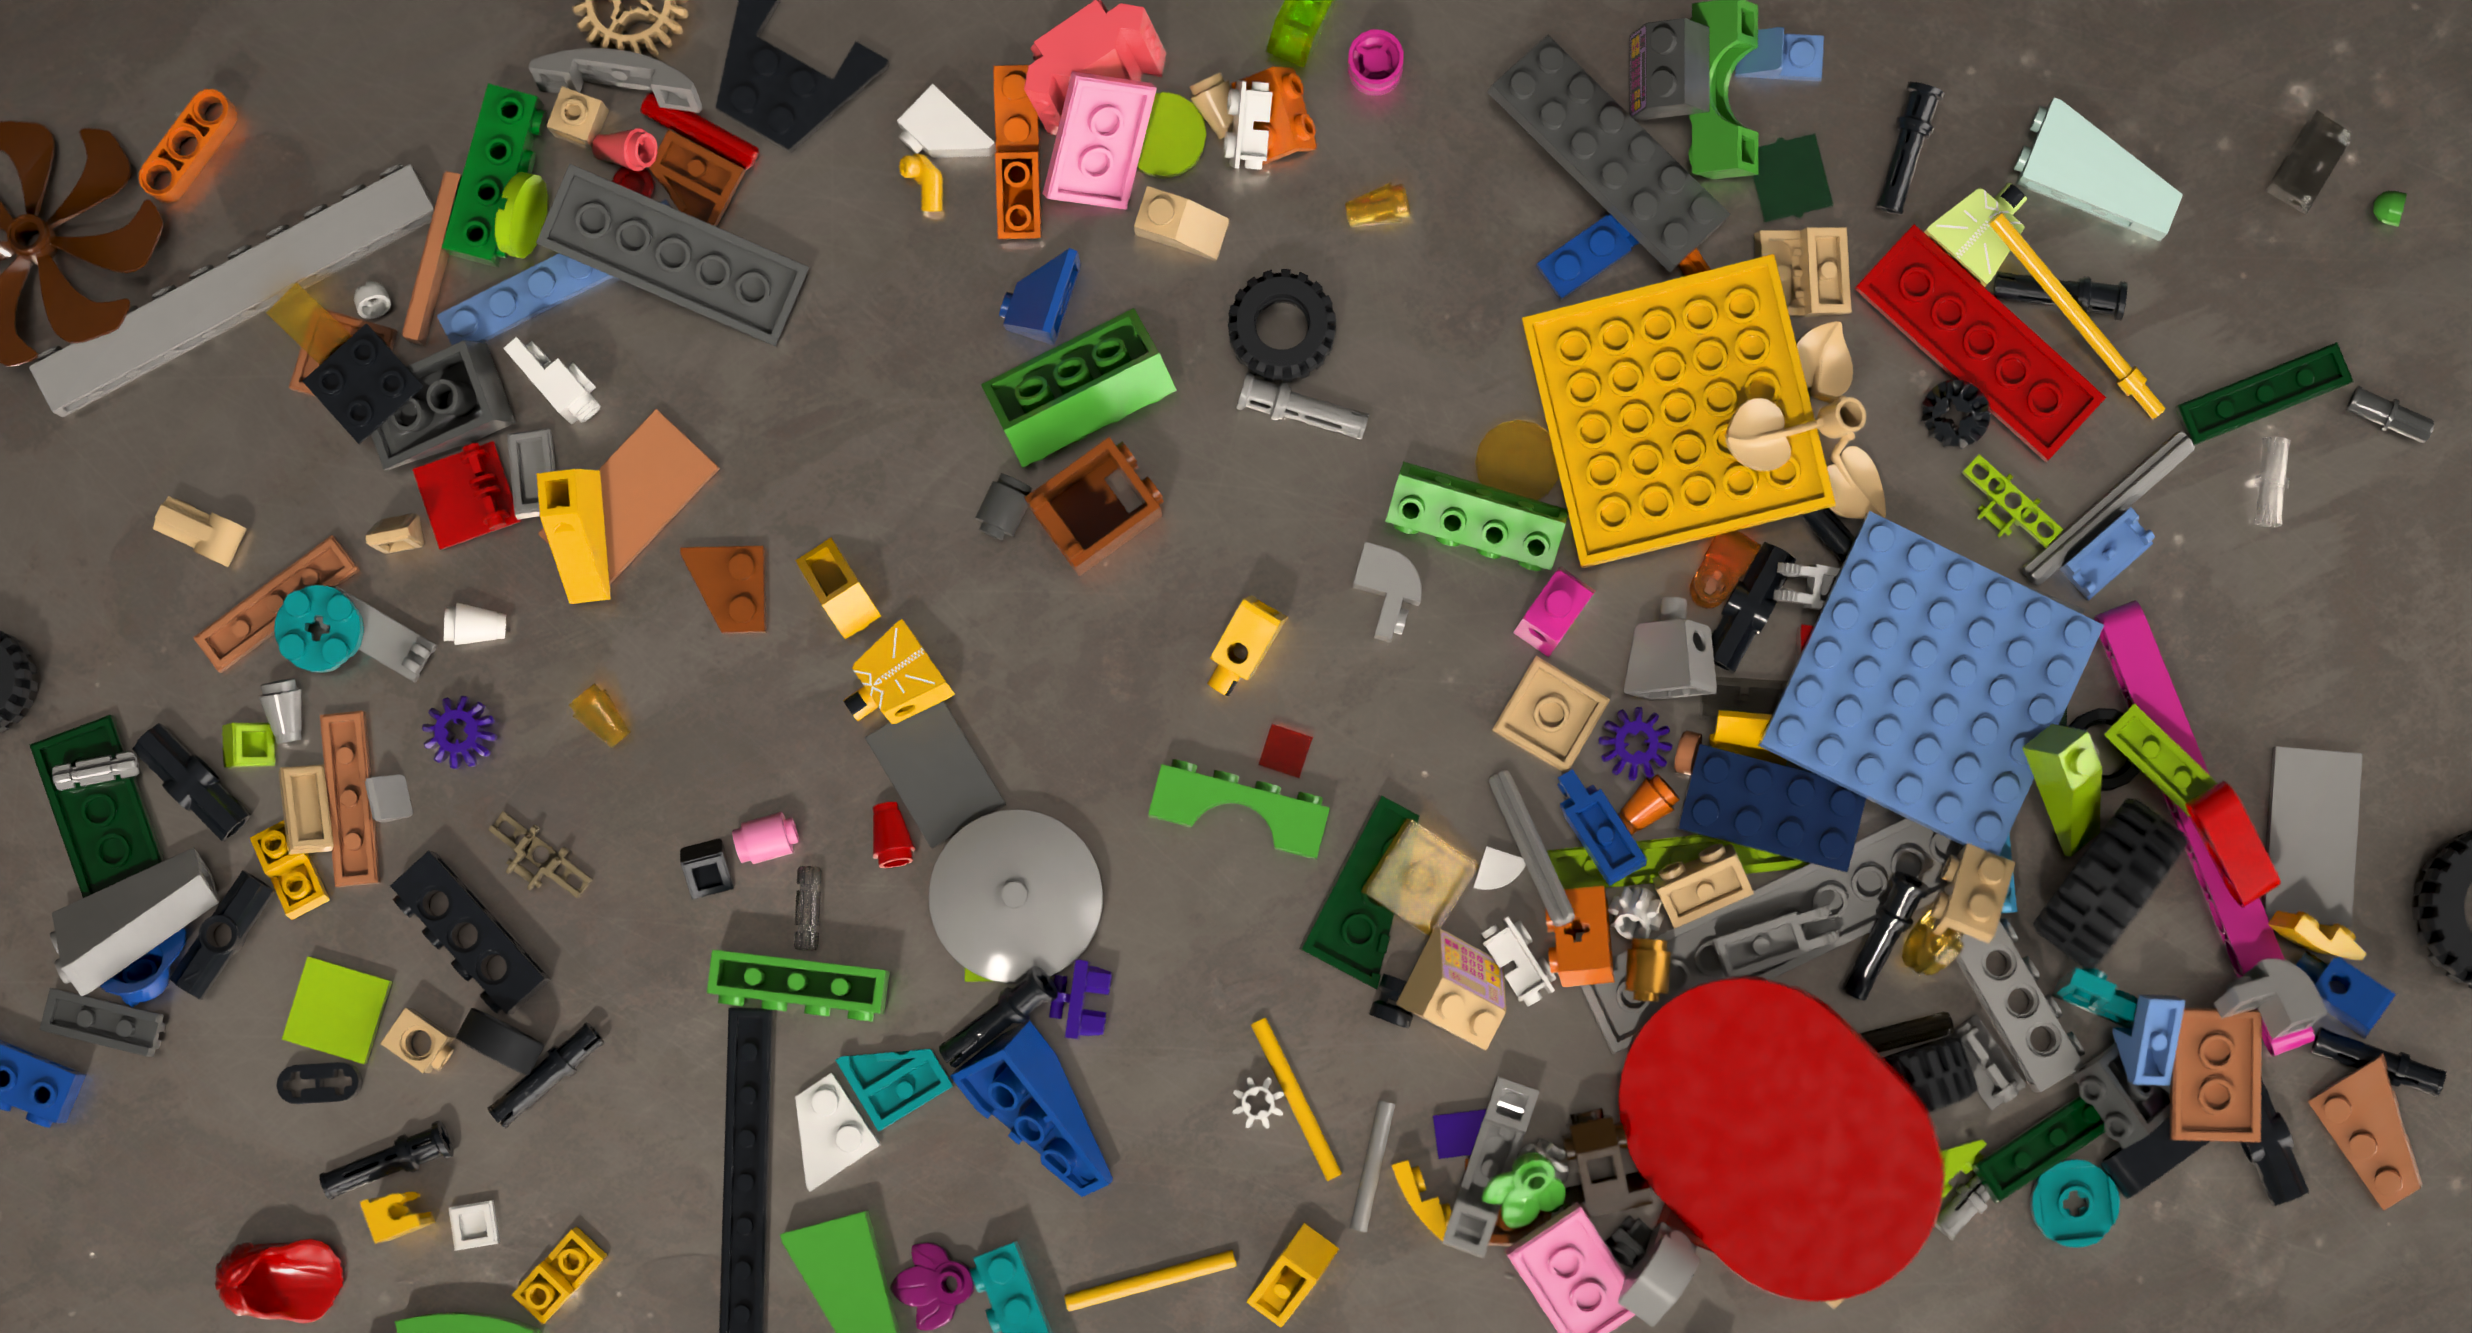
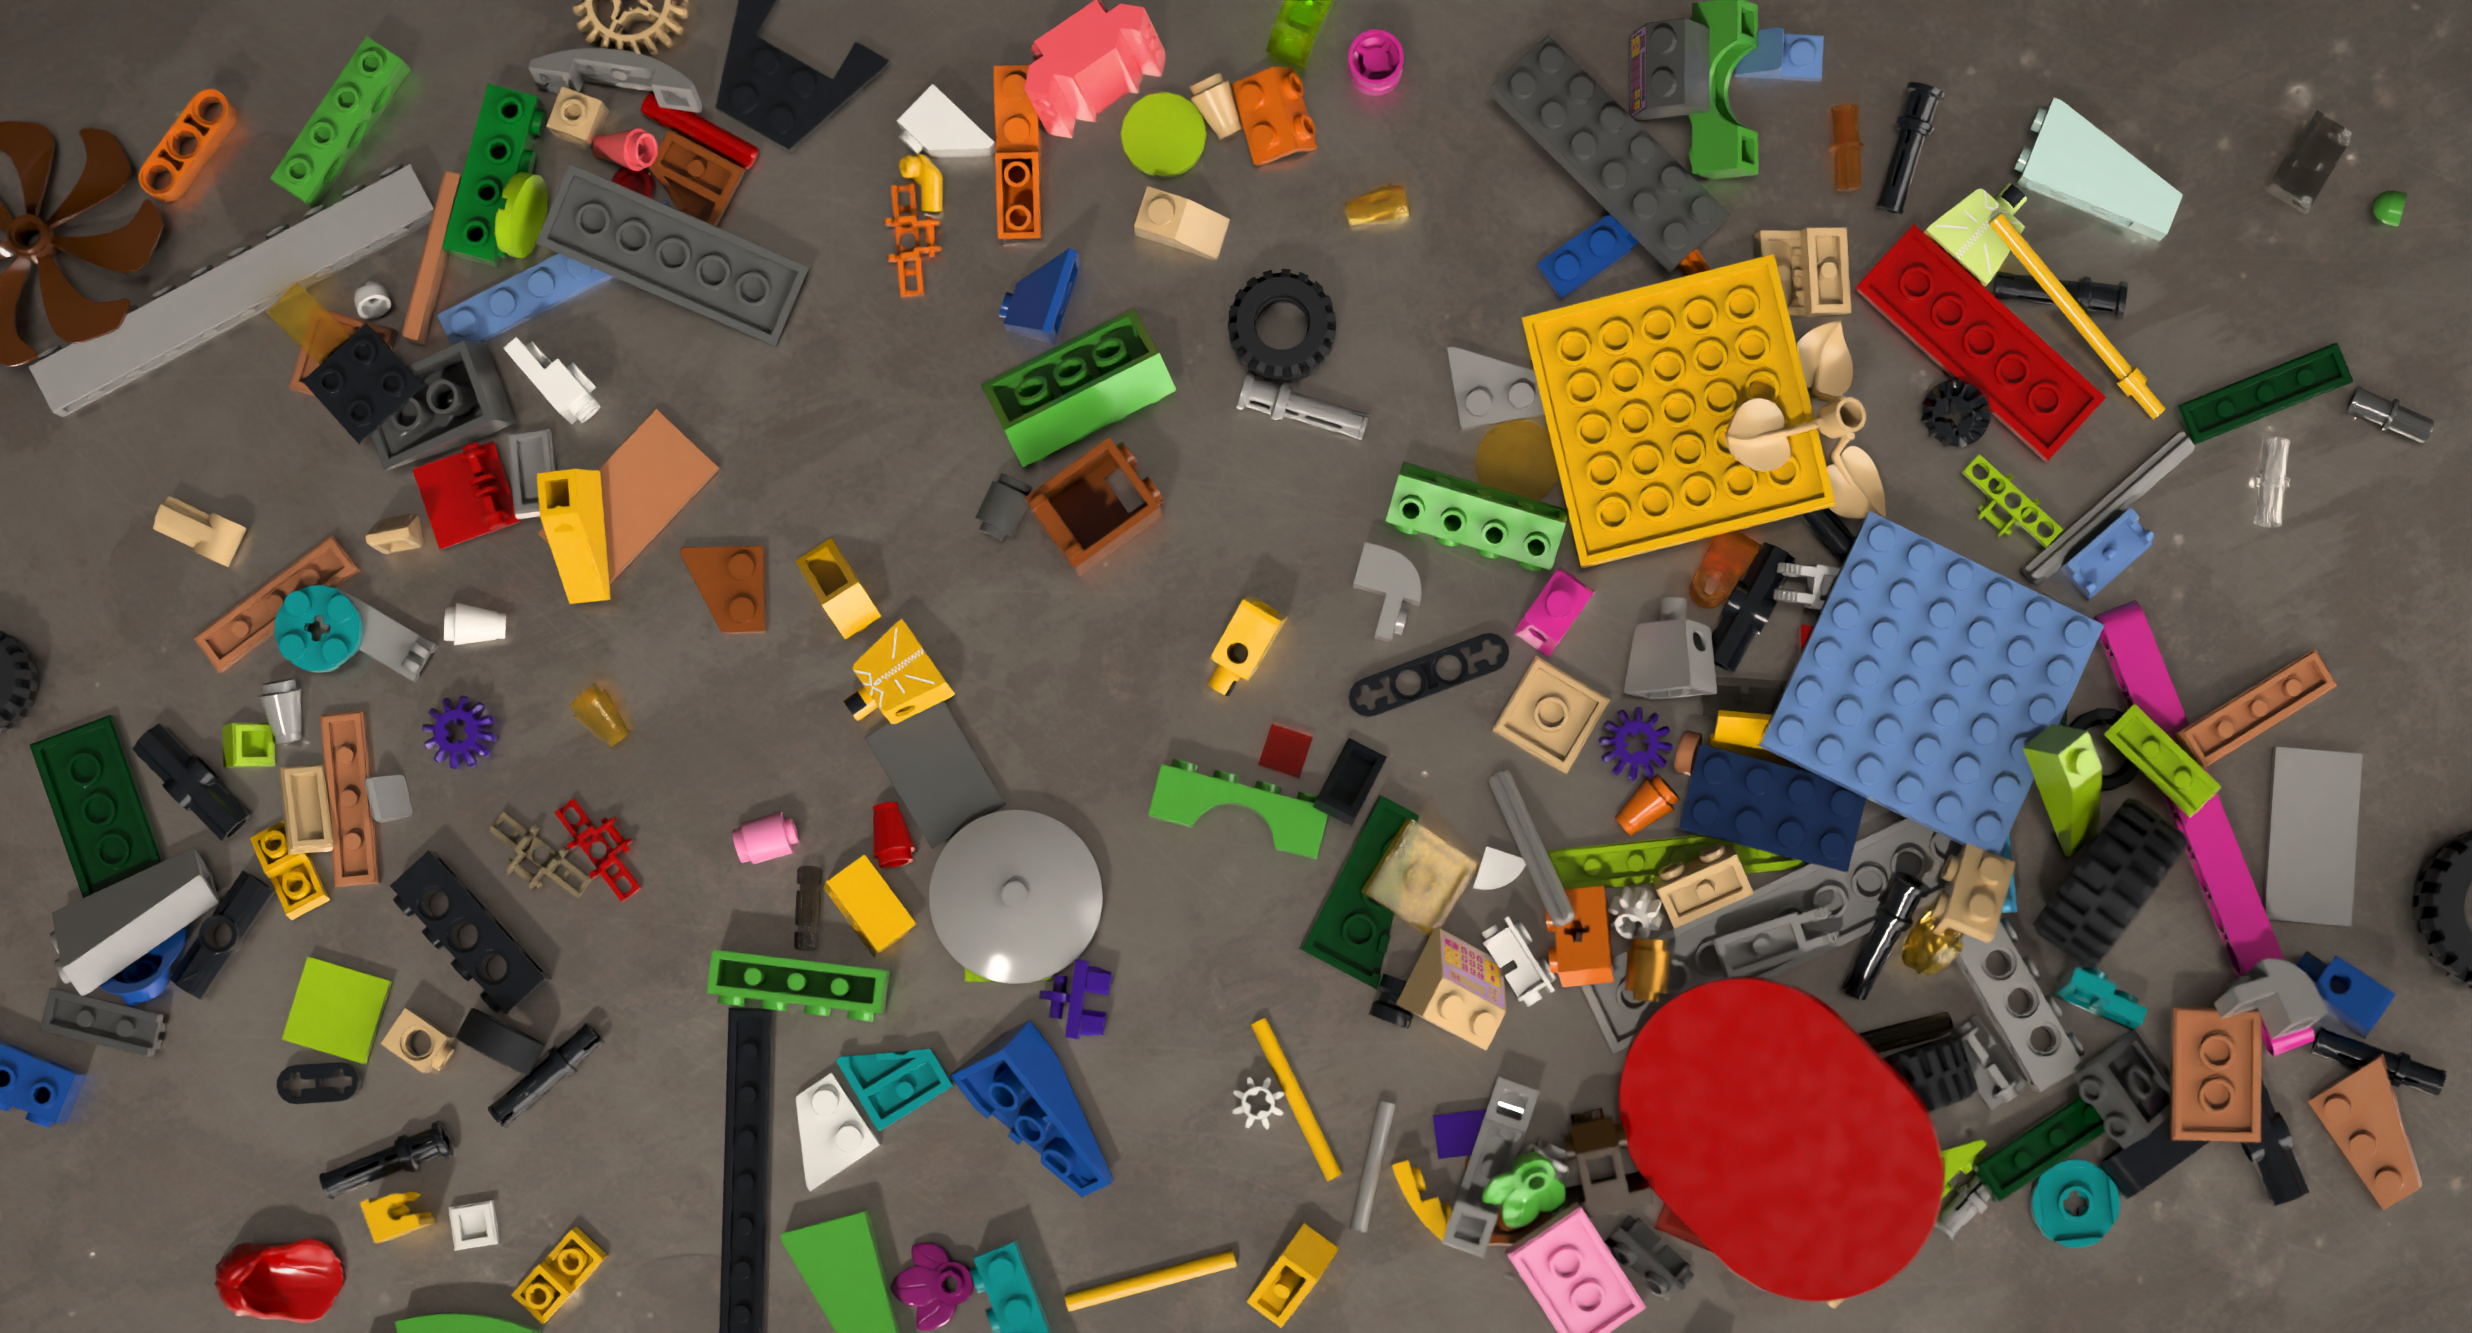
(95, 770): light grey axle -> none
(340, 123): none -> bright green brick
(610, 857): none -> red piece
(706, 868): black slope -> none
(869, 905): none -> yellow hinge
(915, 252): none -> orange piece
(1012, 1007): black pin -> none
(1099, 140): bright pink tile -> none
(1245, 141): white hinge -> none
(1349, 782): none -> black tile
(1430, 680): none -> black beam
(1491, 390): none -> light grey wing
(1599, 829): blue hinge -> none
(1660, 1275): light grey brick -> none
(1791, 179): clear green piece -> none
(1846, 147): none -> clear orange axle
(2152, 1043): medium blue slope -> none
(2233, 843): red beam -> none
(2256, 709): none -> nougat tile
(2317, 937): yellow slope -> none

